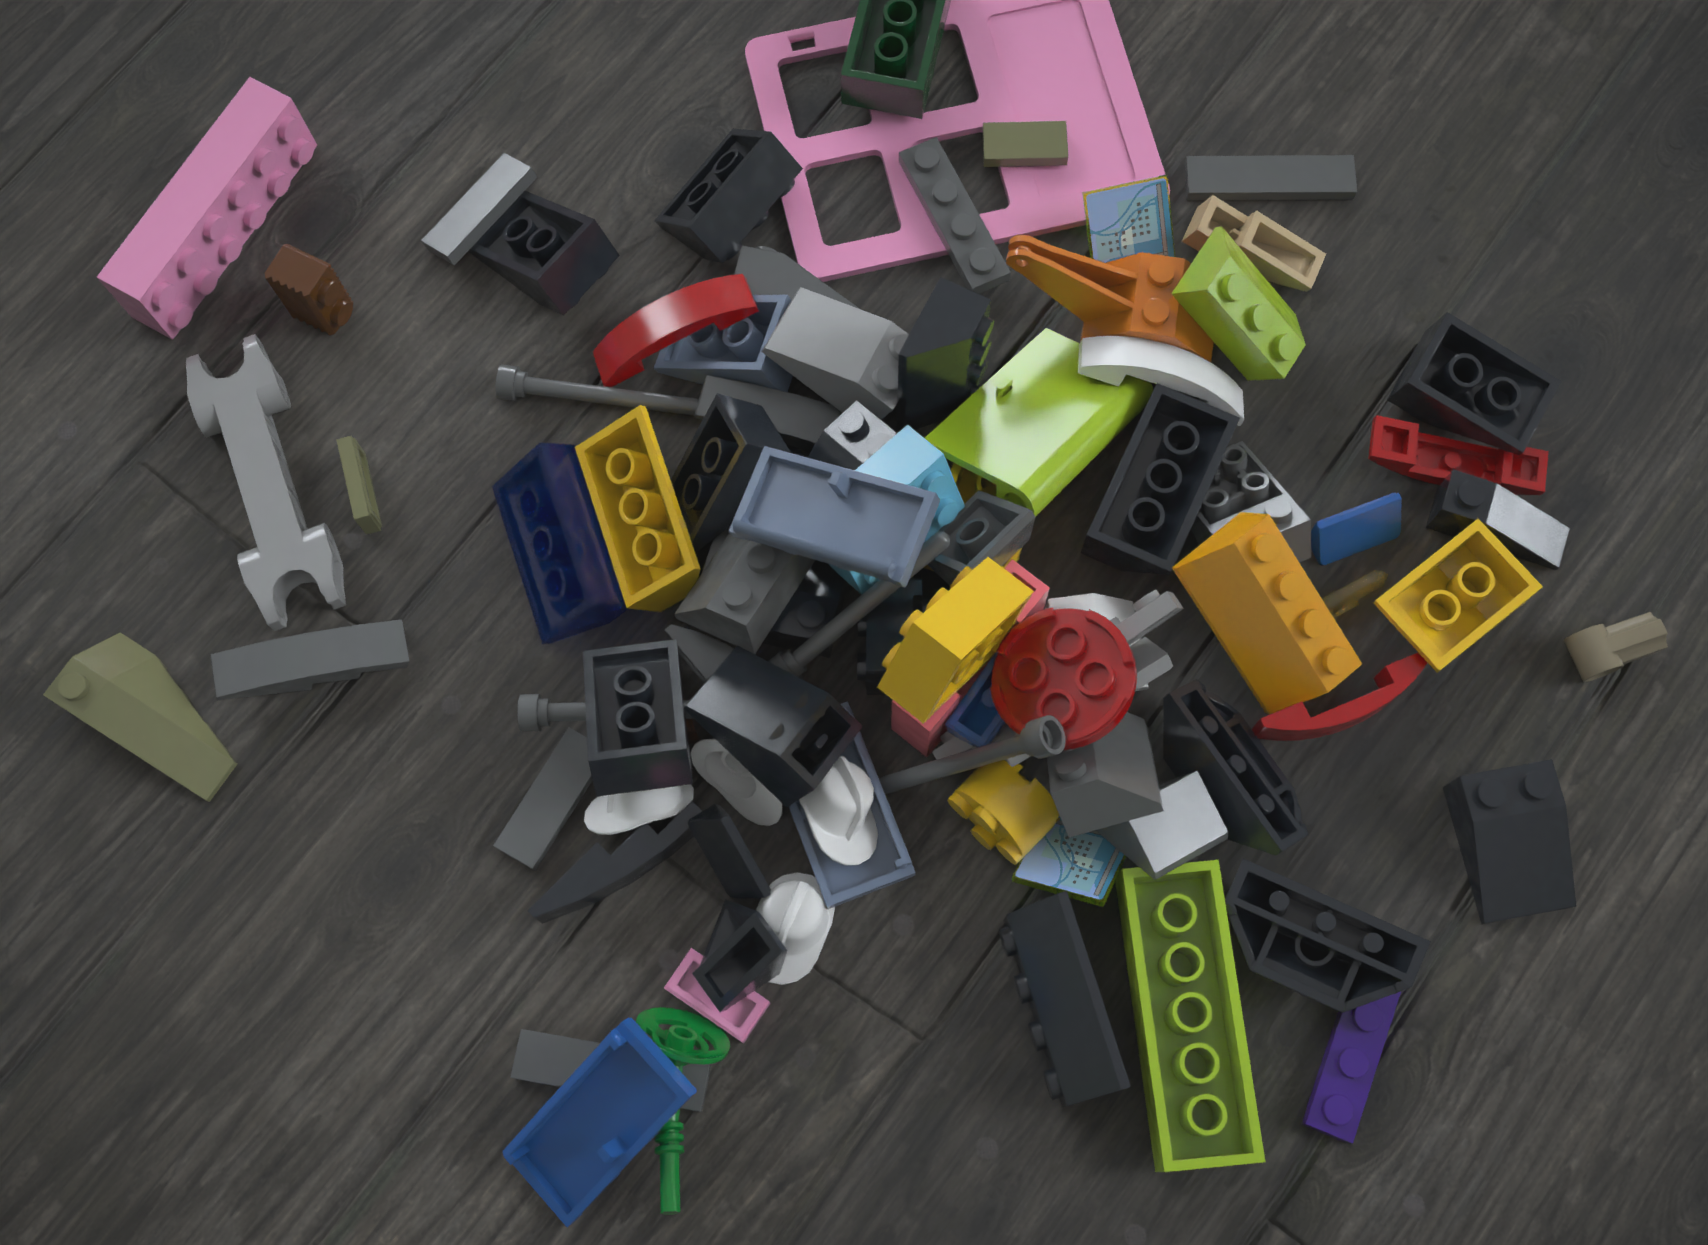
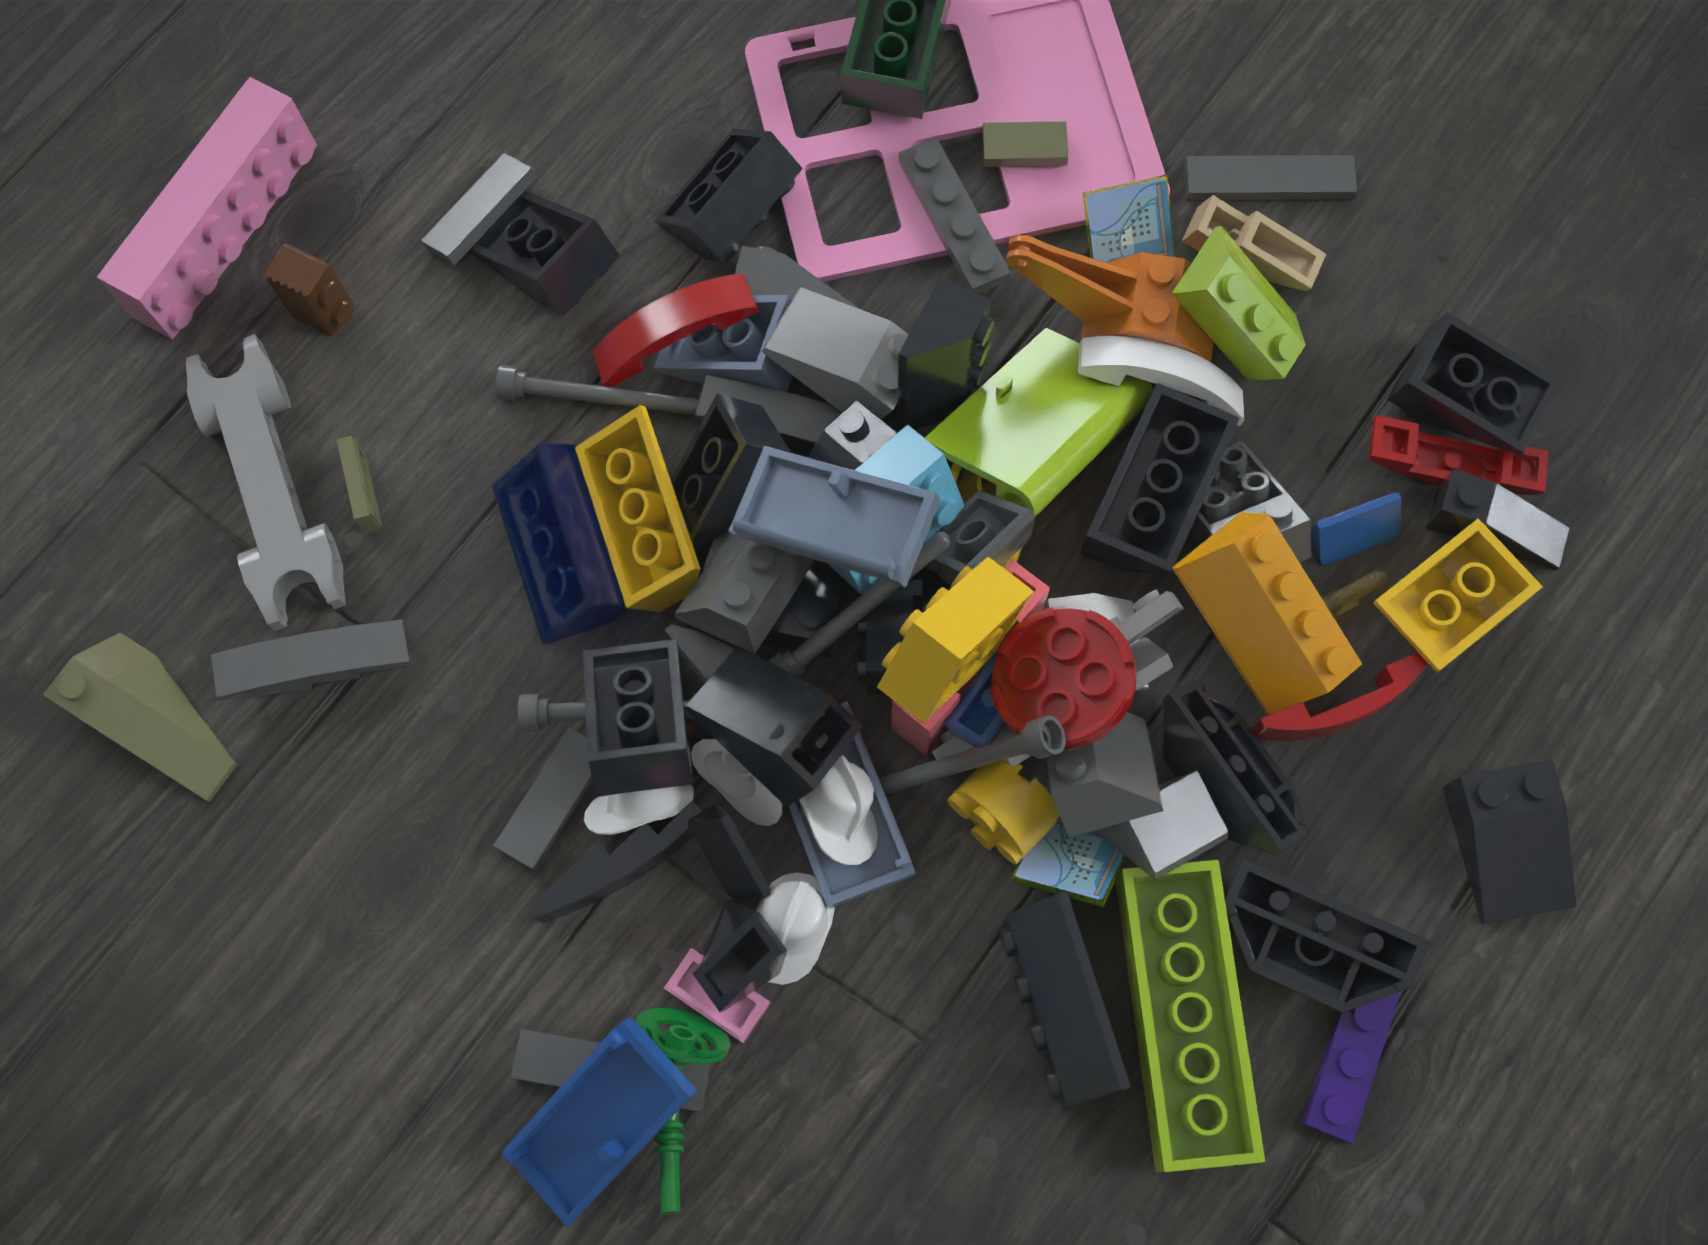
(1606, 649): dark tan piece -> none

